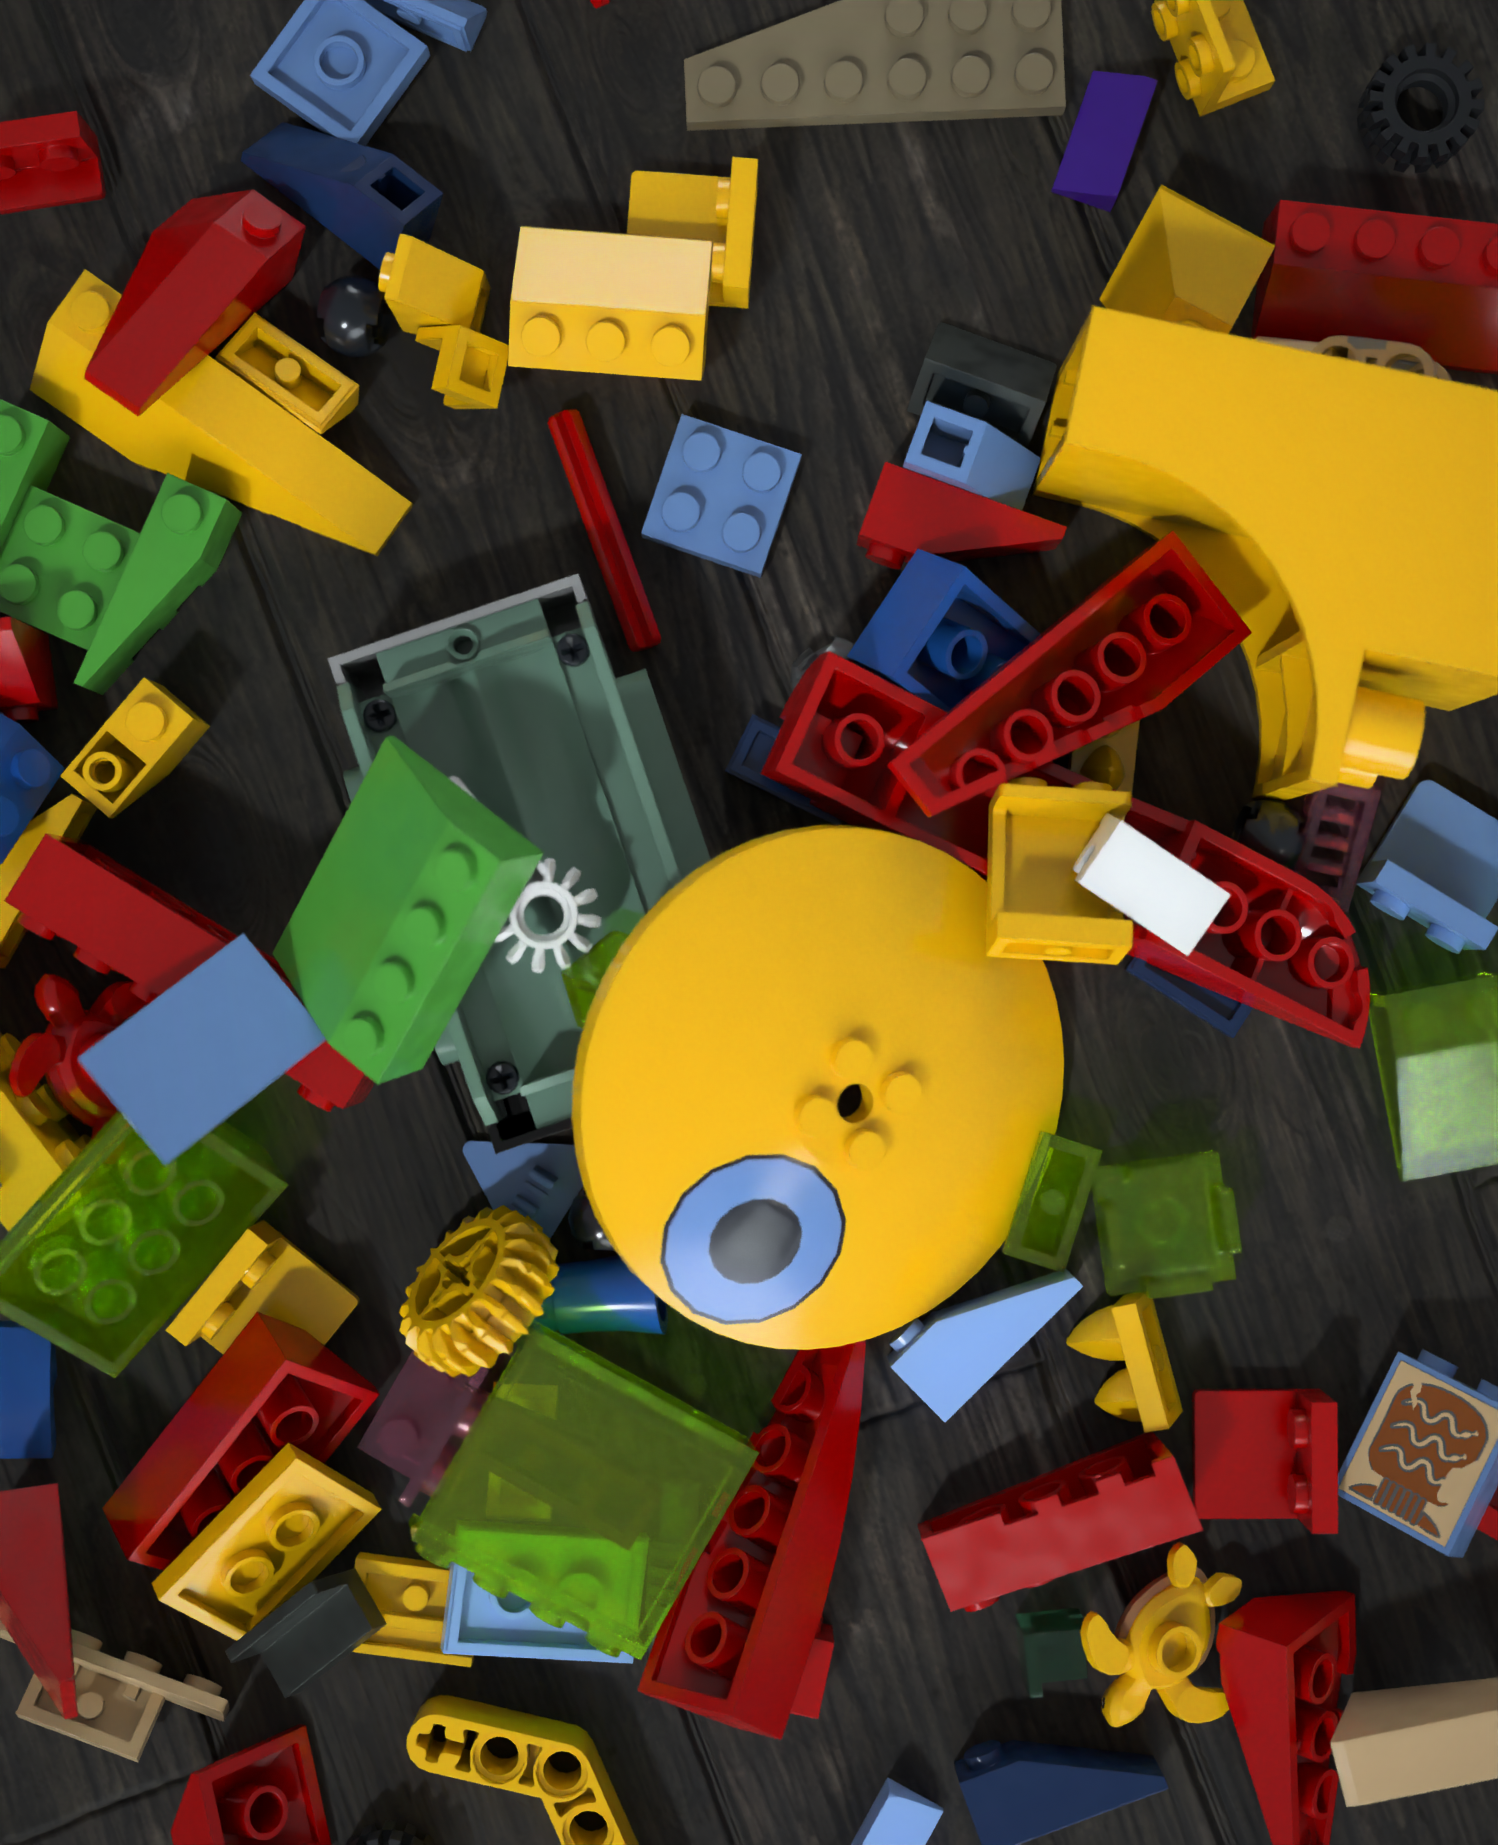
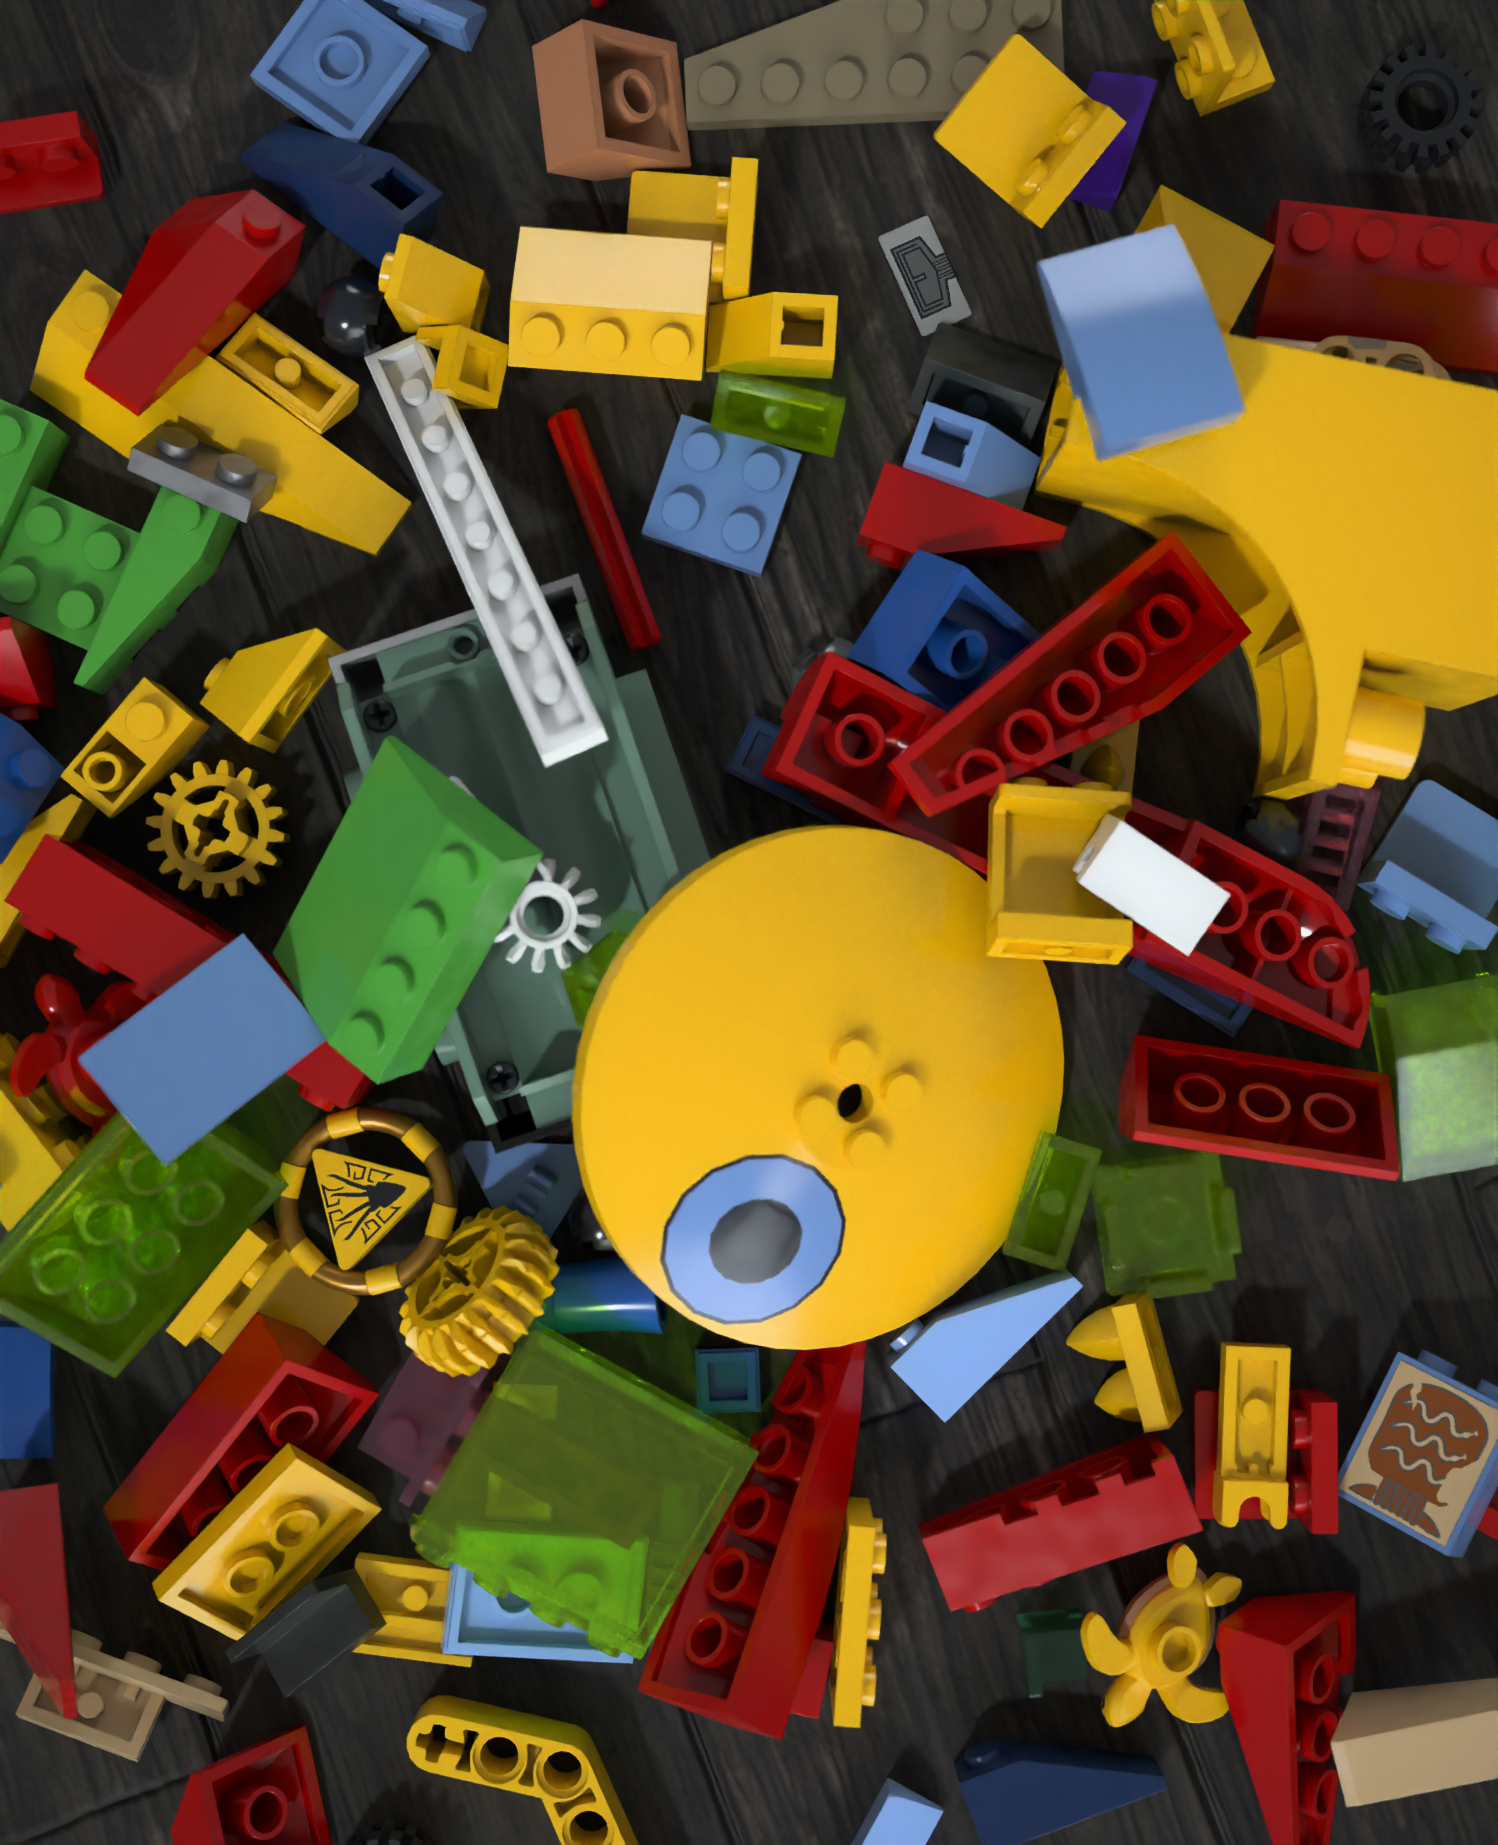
(202, 472): none -> flat silver plate
(232, 808): none -> yellow gear
(270, 686): none -> yellow slope
(365, 1201): none -> piece
(487, 554): none -> white tile
(610, 103): none -> nougat slope
(727, 1379): none -> tile
(774, 335): none -> yellow slope
(777, 413): none -> clear neon green slope
(856, 1613): none -> yellow plate
(924, 275): none -> sticker
(1027, 130): none -> yellow bracket
(1140, 342): none -> medium blue slope
(1252, 1431): none -> yellow plate
(1258, 1107): none -> red slope

